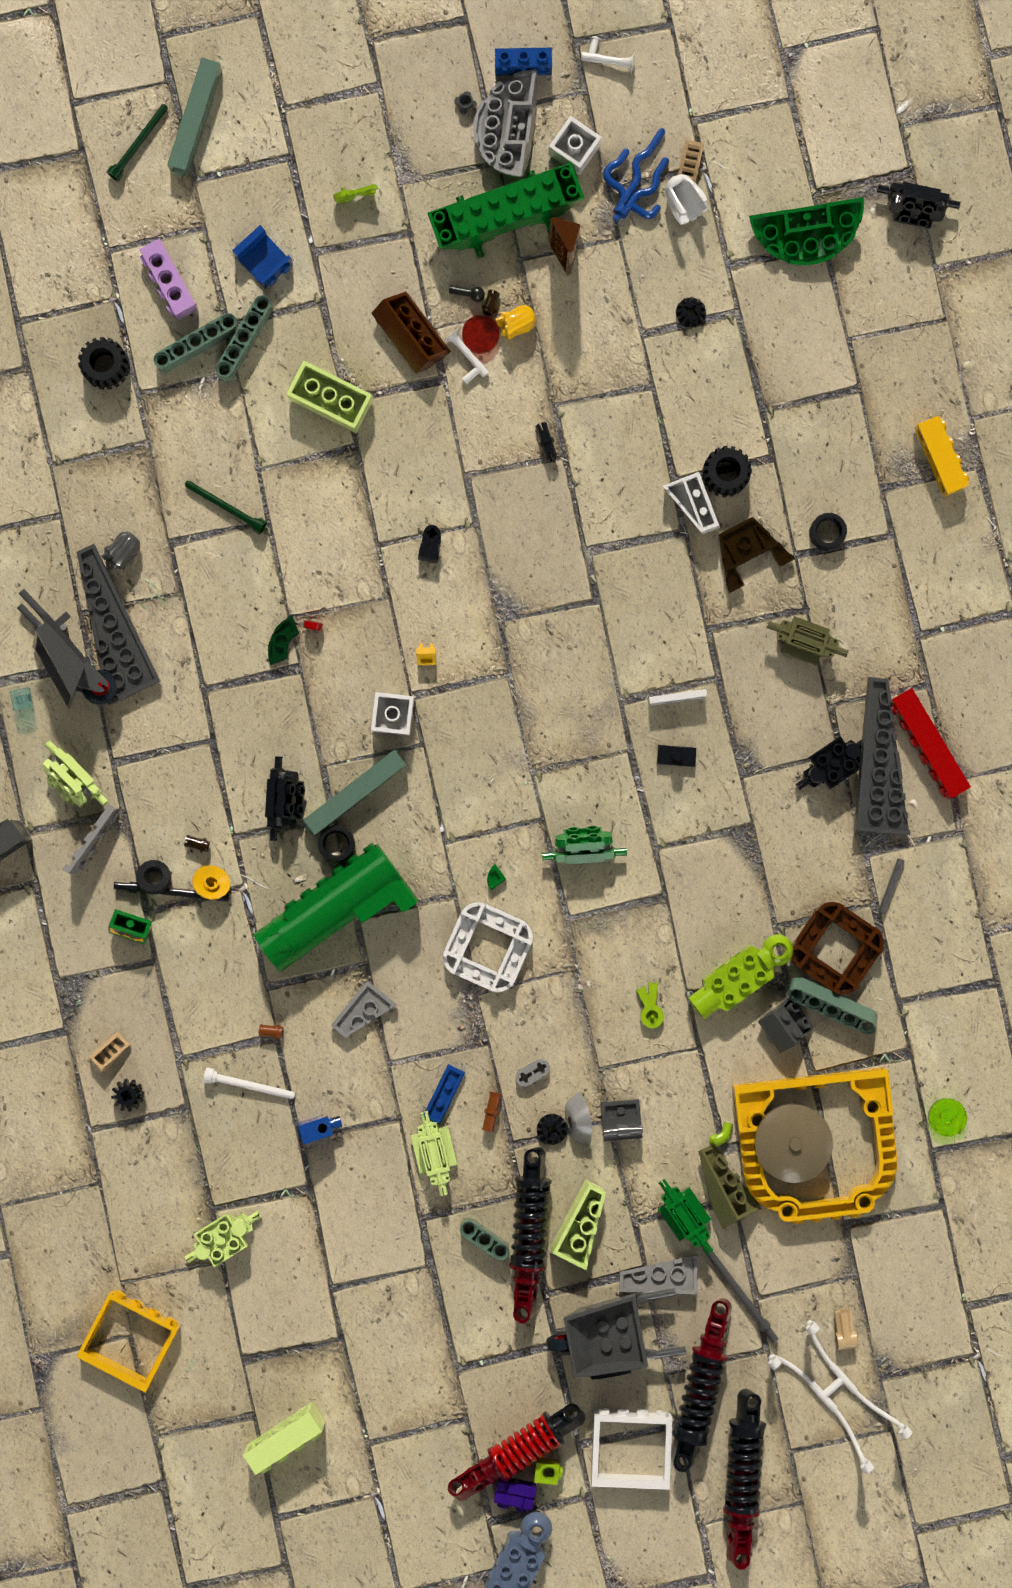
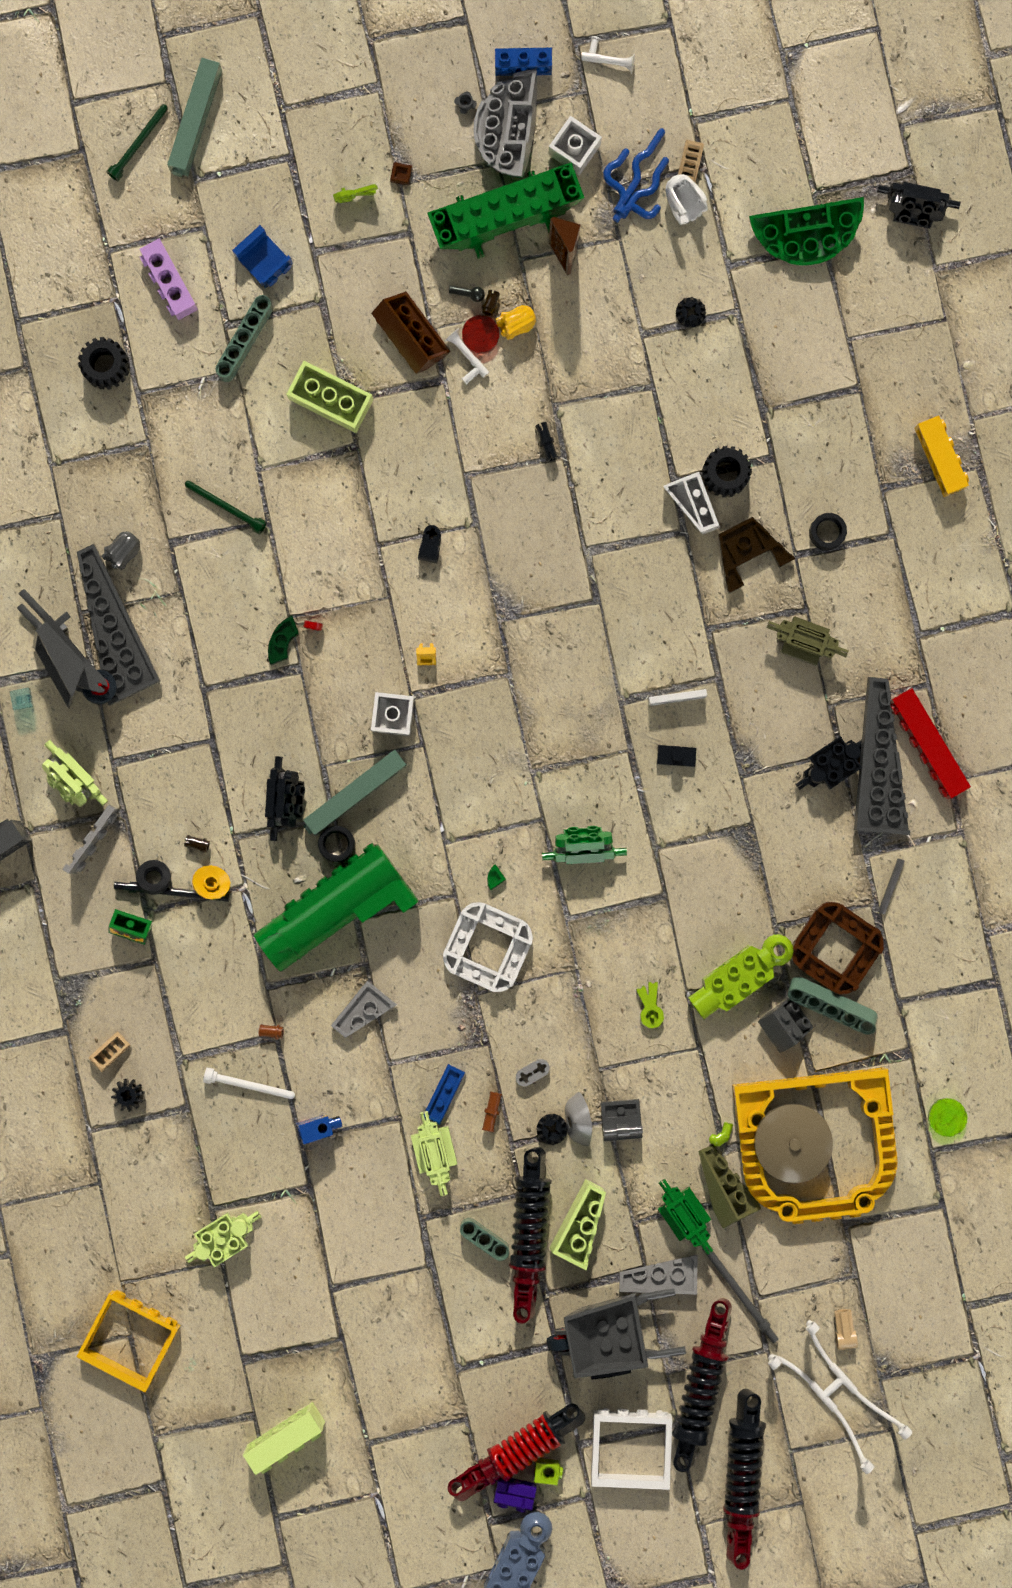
(186, 342): sand green beam -> none
(401, 173): none -> reddish brown tile

